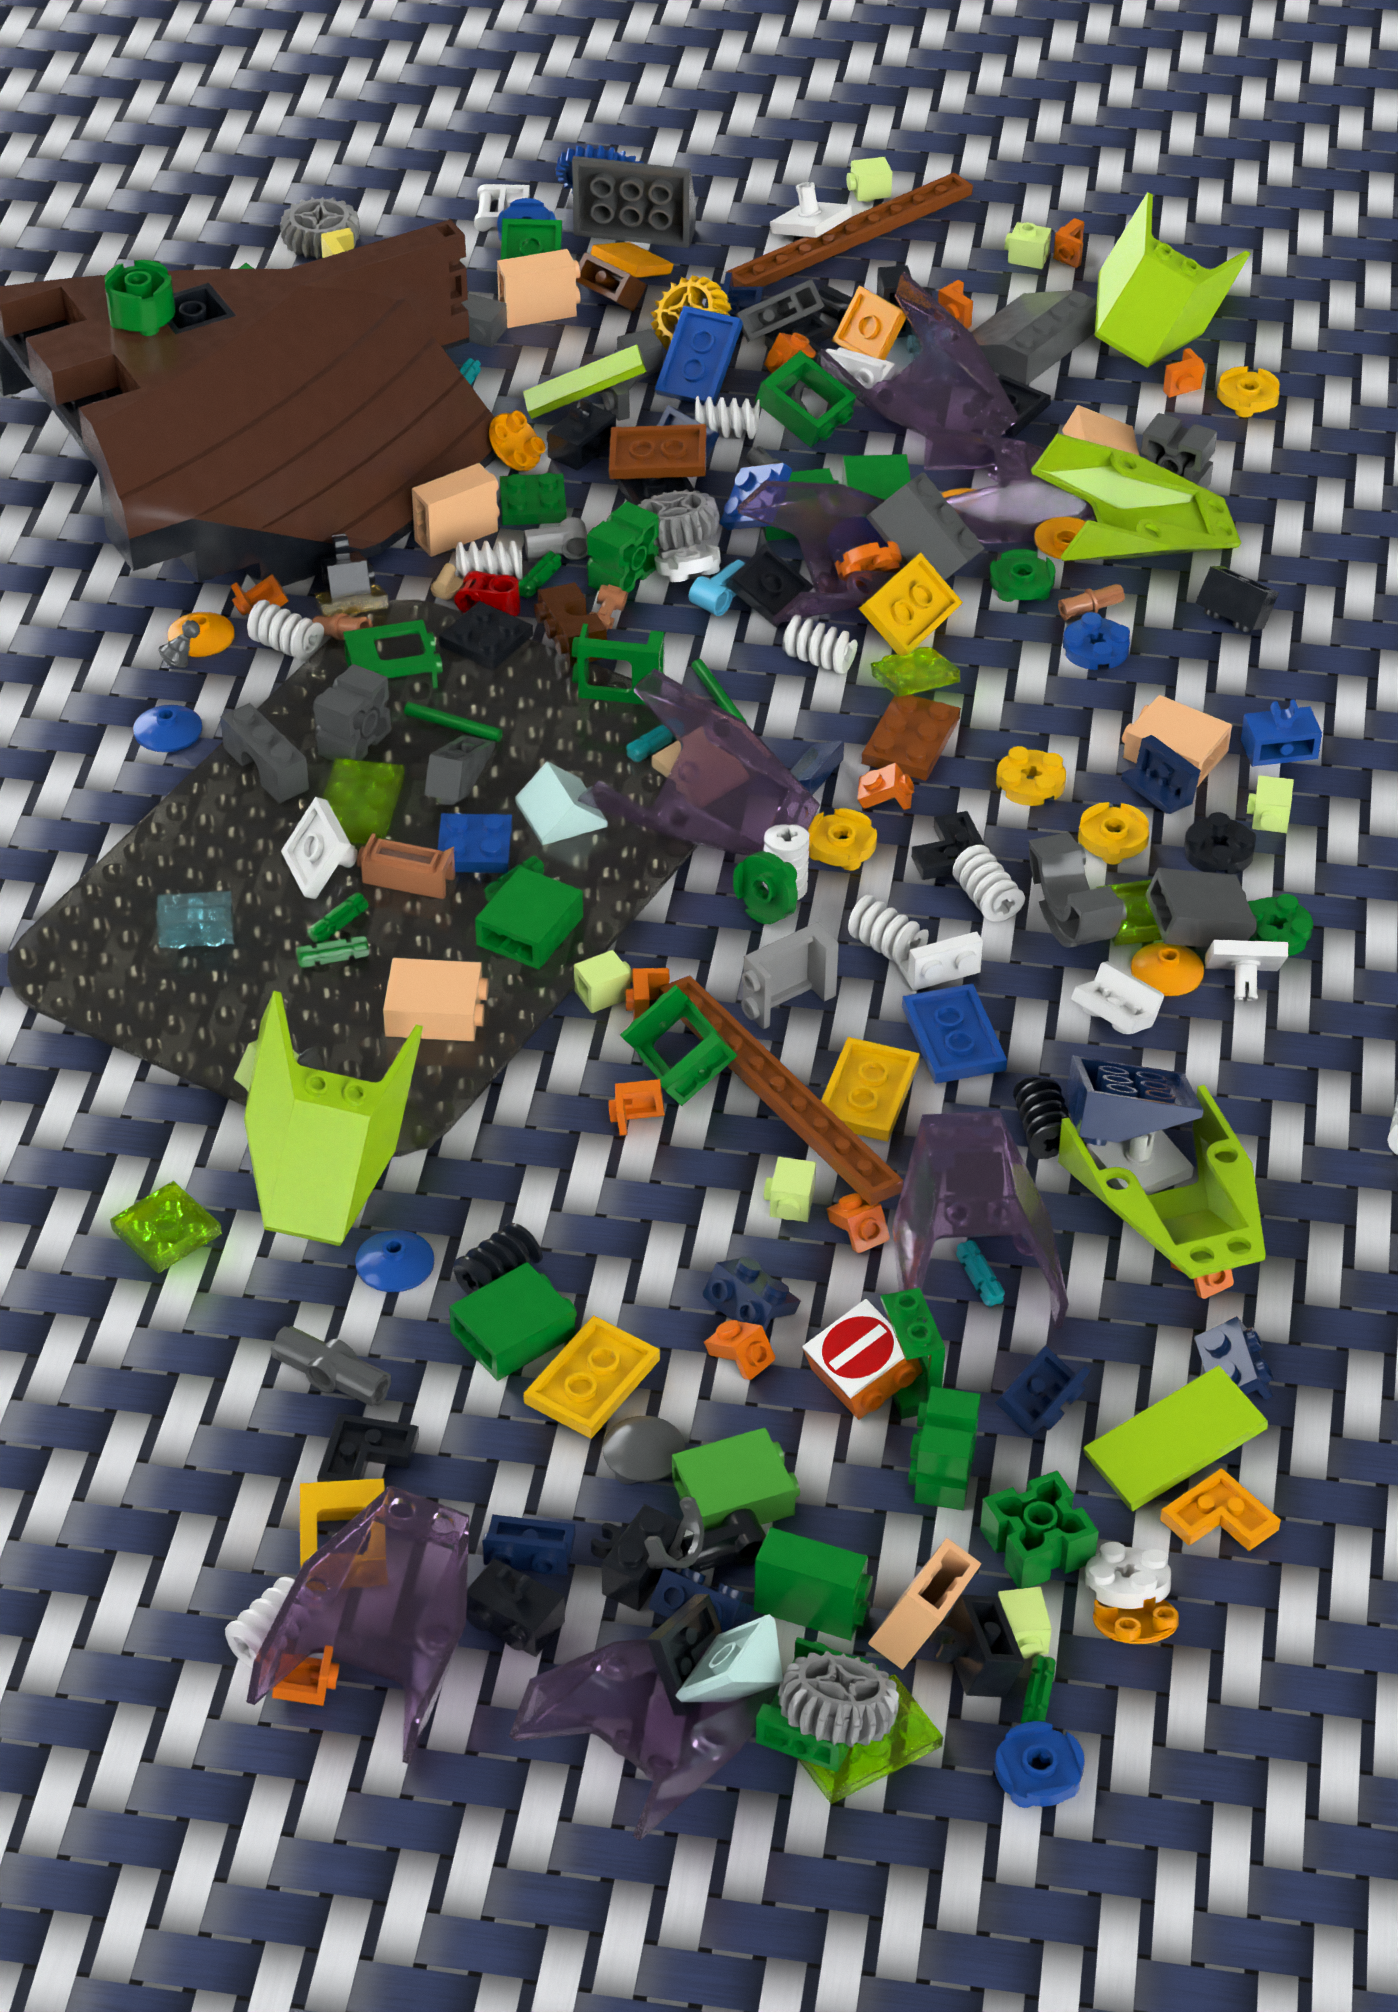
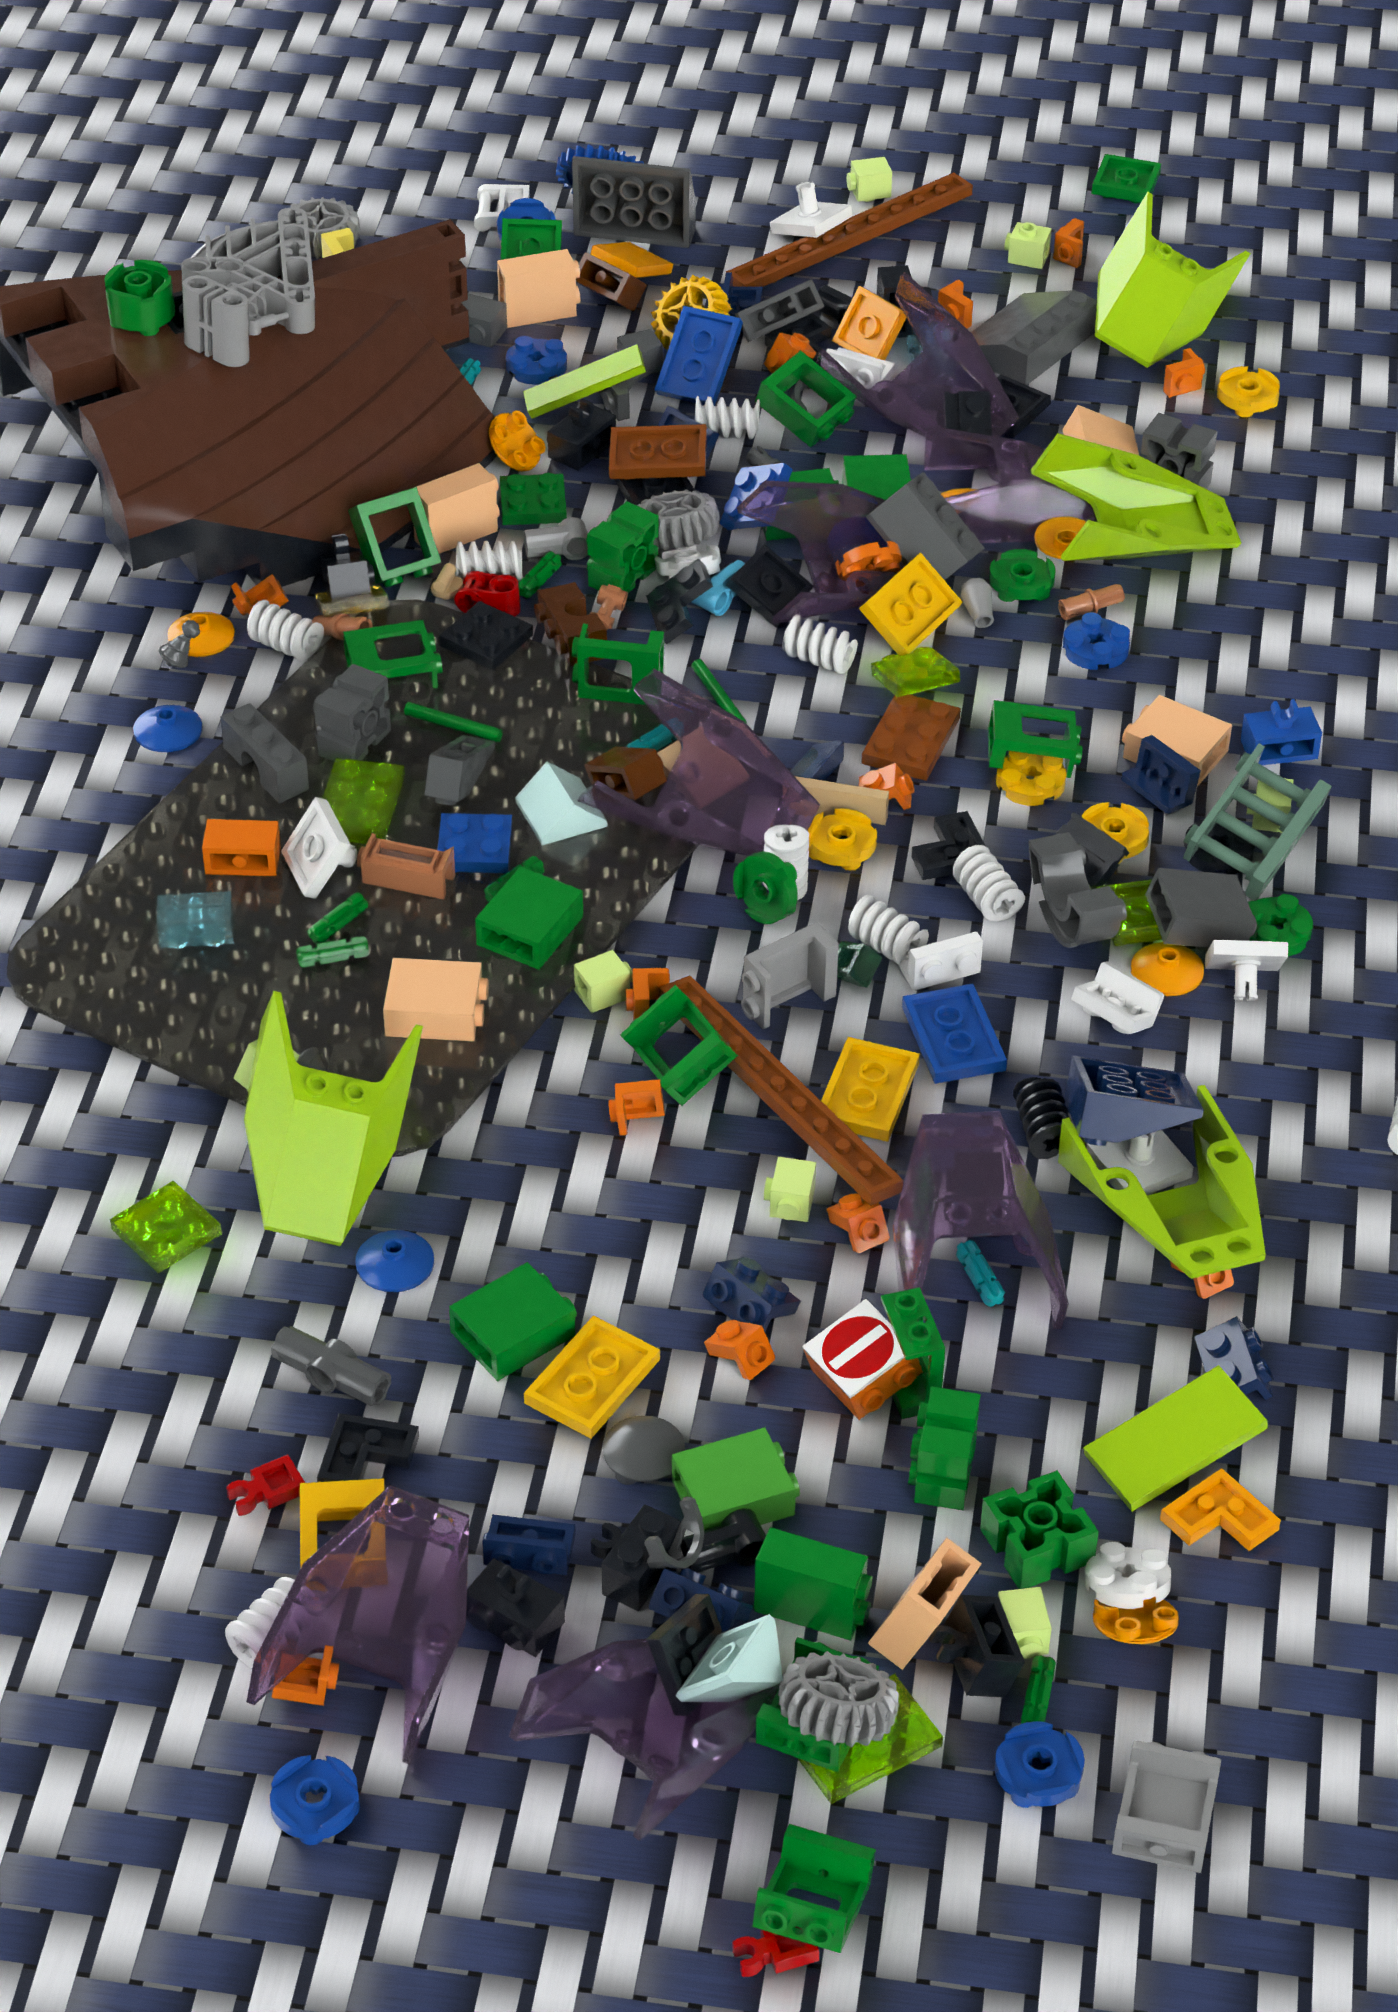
(235, 288): none -> light grey beam
(241, 847): none -> orange brick
(271, 1482): none -> red plate
(314, 1820): none -> blue plate
(360, 519): none -> window
(496, 1257): black piece -> none
(548, 353): none -> blue plate
(628, 770): none -> reddish brown brick
(670, 600): none -> black plate
(775, 1950): none -> red plate
(822, 1867): none -> green window
(837, 795): none -> tan tile
(857, 963): none -> clear green slope
(968, 411): none -> black plate
(977, 598): none -> light grey cone
(1006, 734): none -> green window
(1041, 1390): dark blue bracket -> none
(1100, 849): none -> black plate
(1125, 178): none -> green plate
(1167, 1806): none -> light grey panel
(1236, 598): black brick -> none
(1274, 848): none -> sand green fence

